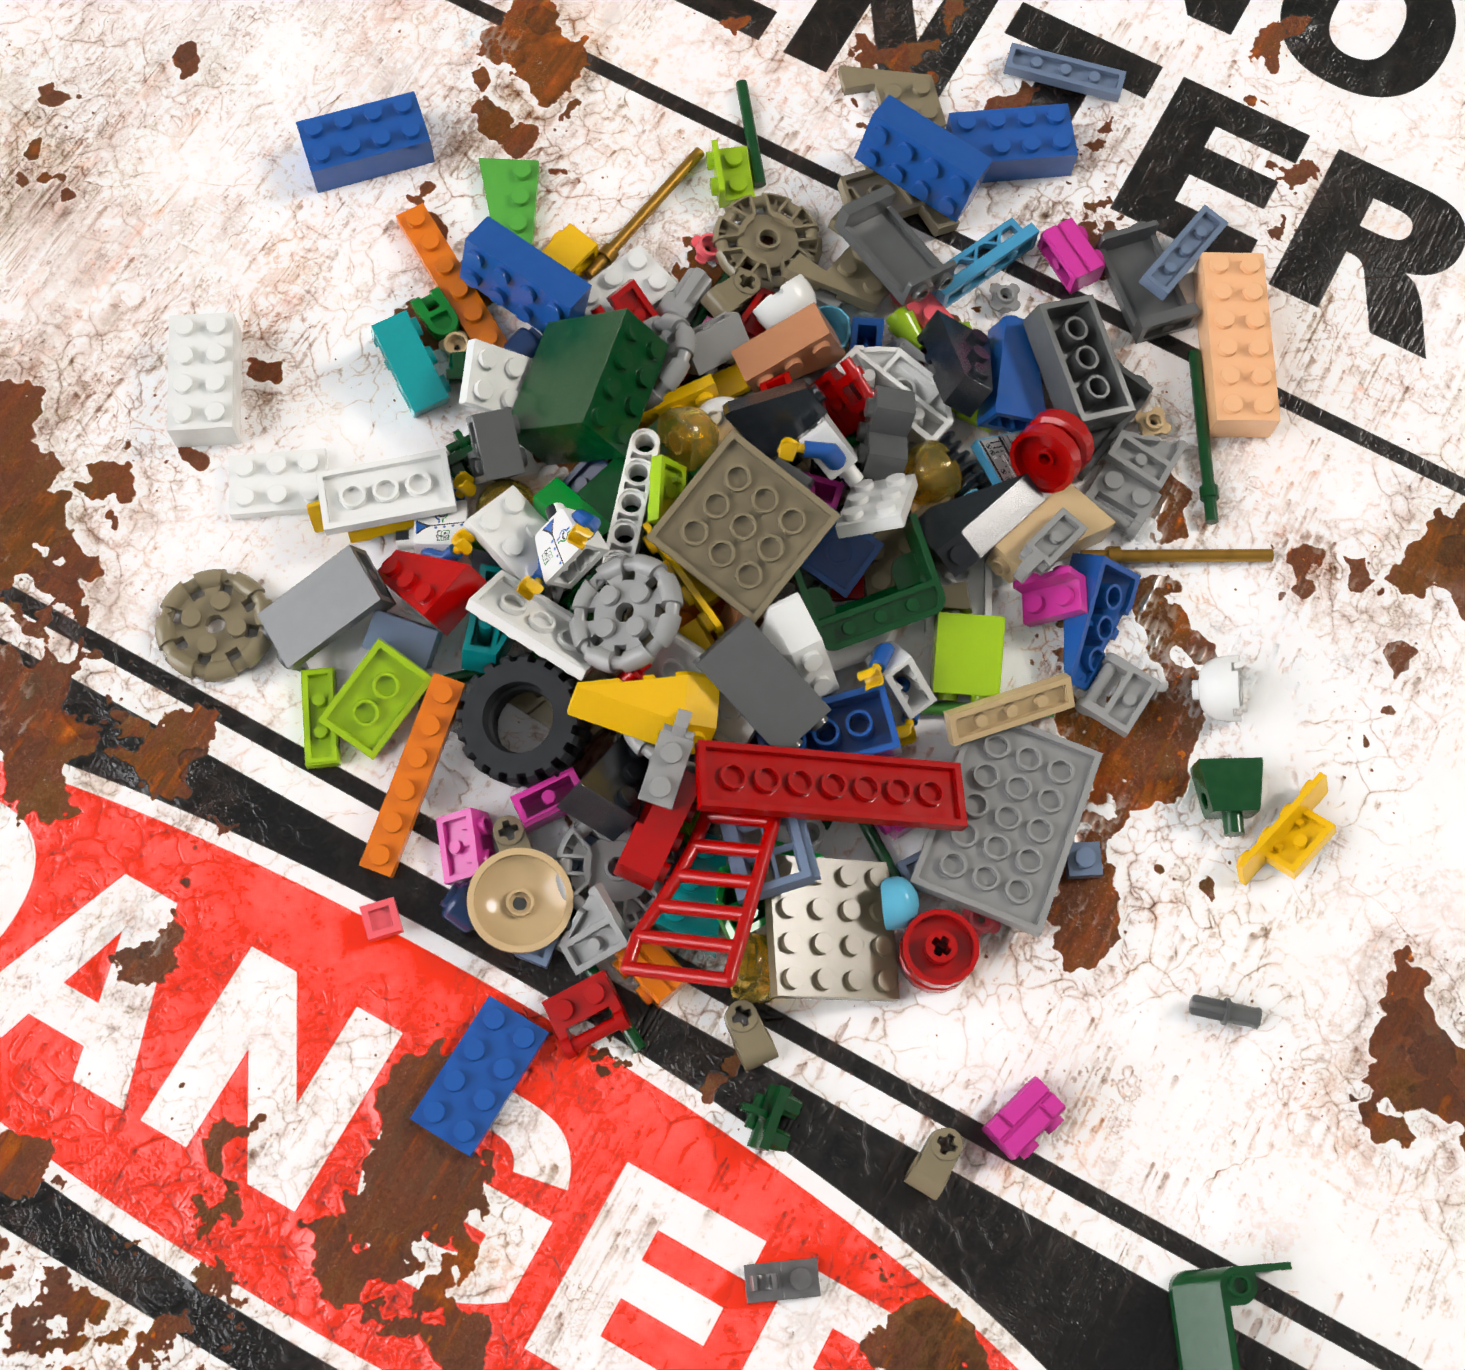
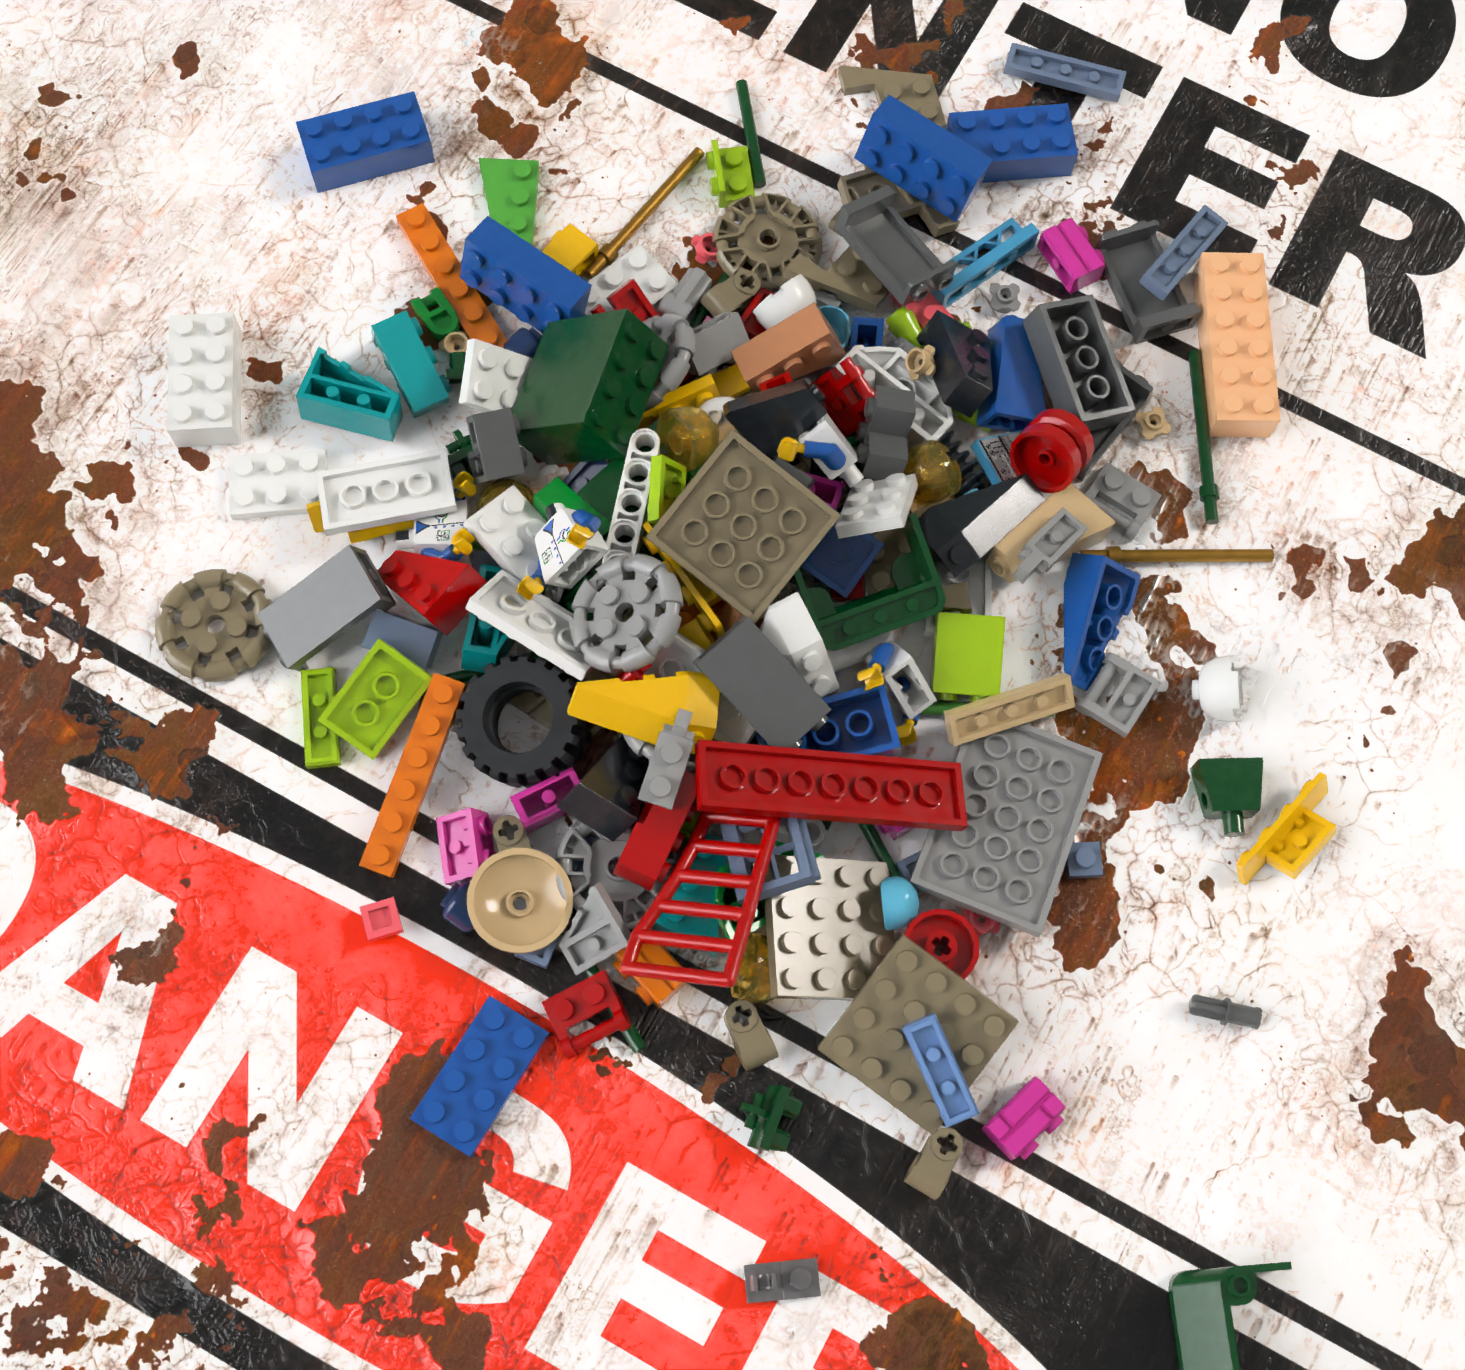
(346, 400): none -> teal wedge
(900, 990): none -> dark tan plate
(920, 362): none -> tan plate
(940, 1069): none -> medium blue tile
(1053, 596): dark pink bracket -> none
(1145, 457): light grey wing -> none

